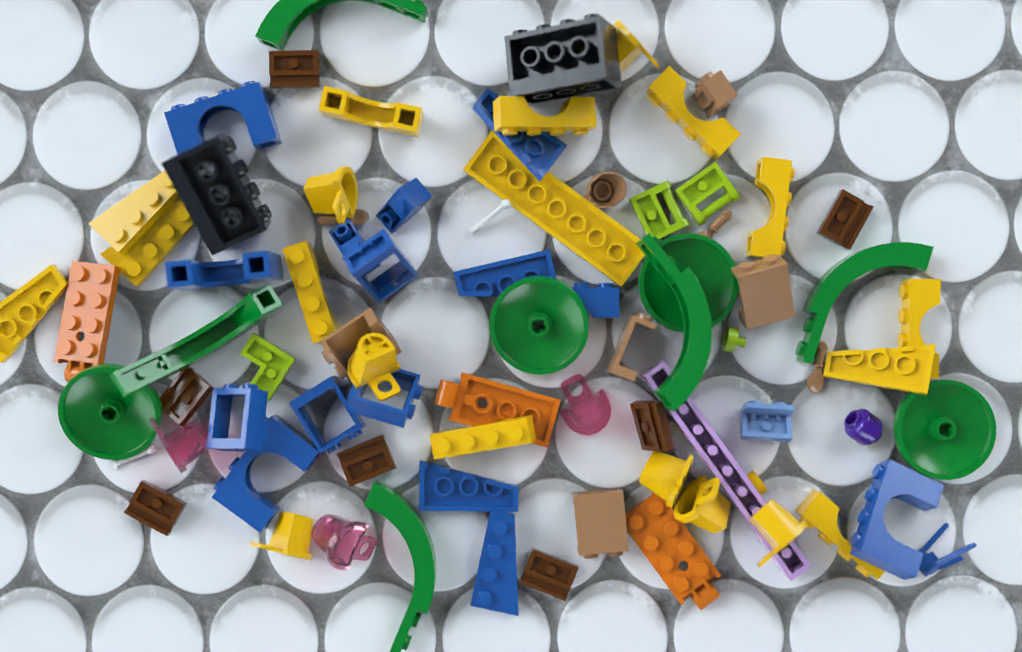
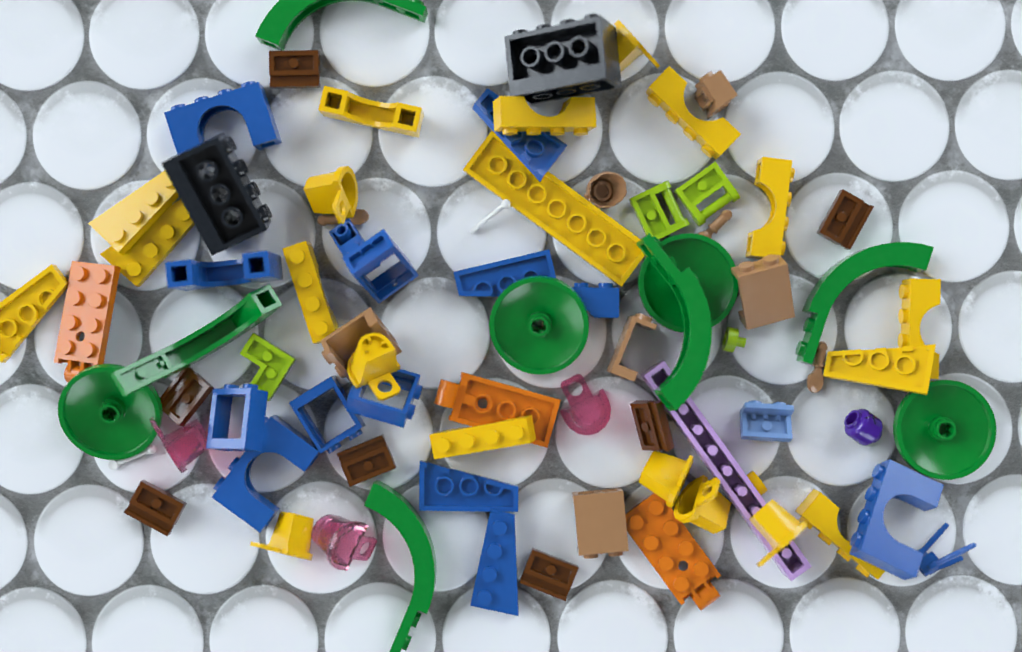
(403, 205): blue slope -> none

